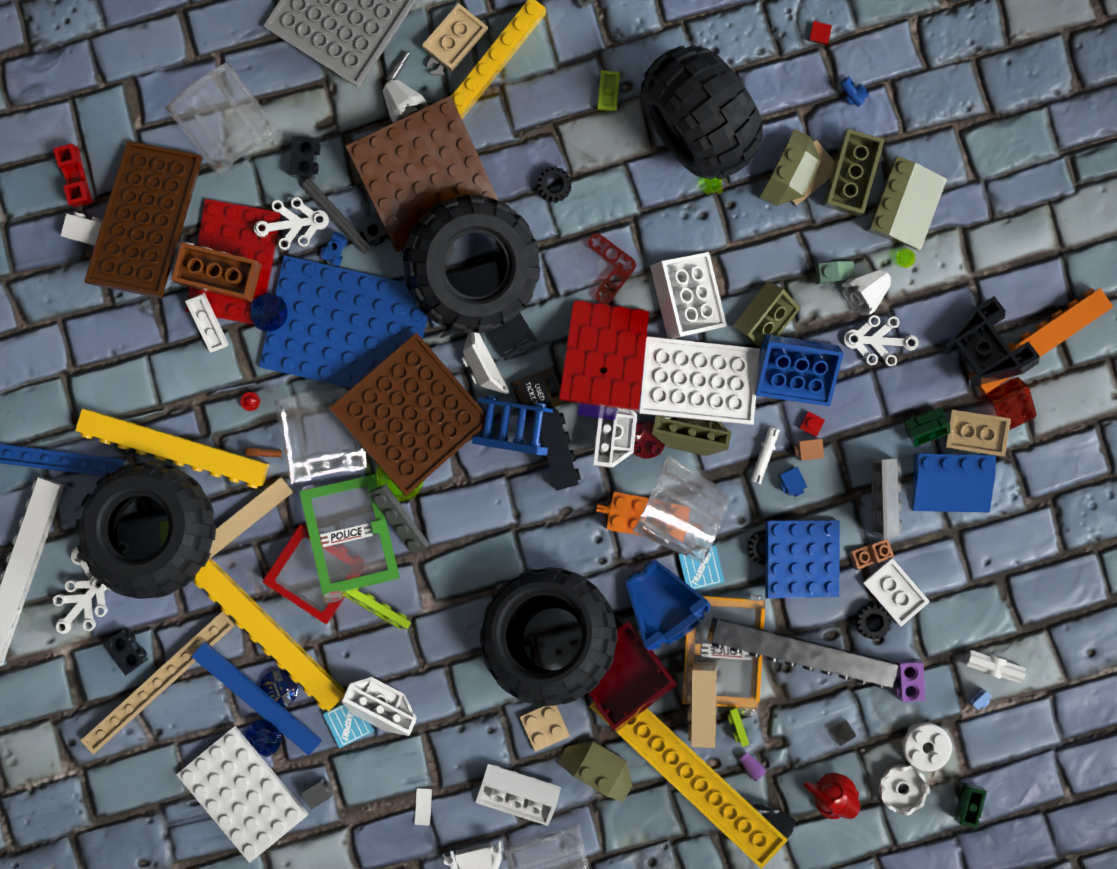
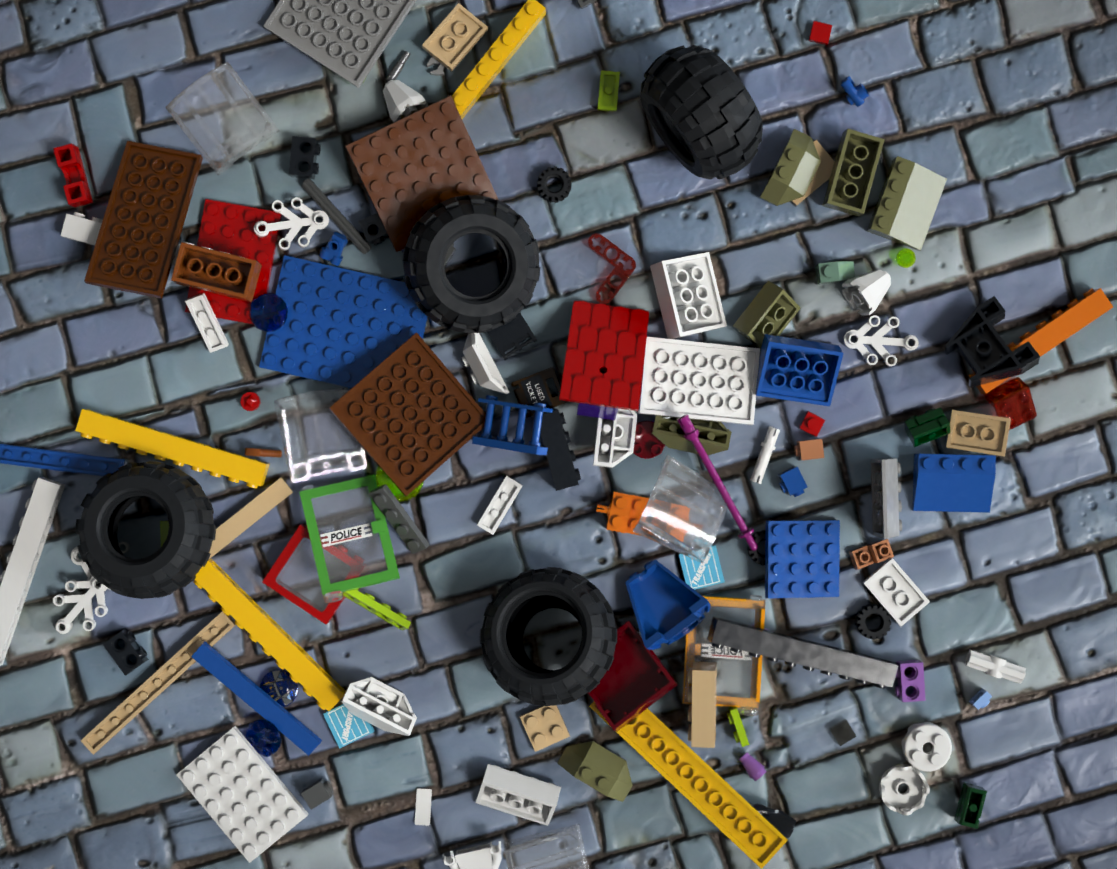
(499, 505): none -> white plate
(692, 435): none -> magenta bar
(710, 189): clear neon green plate -> none
(835, 796): red helmet -> none

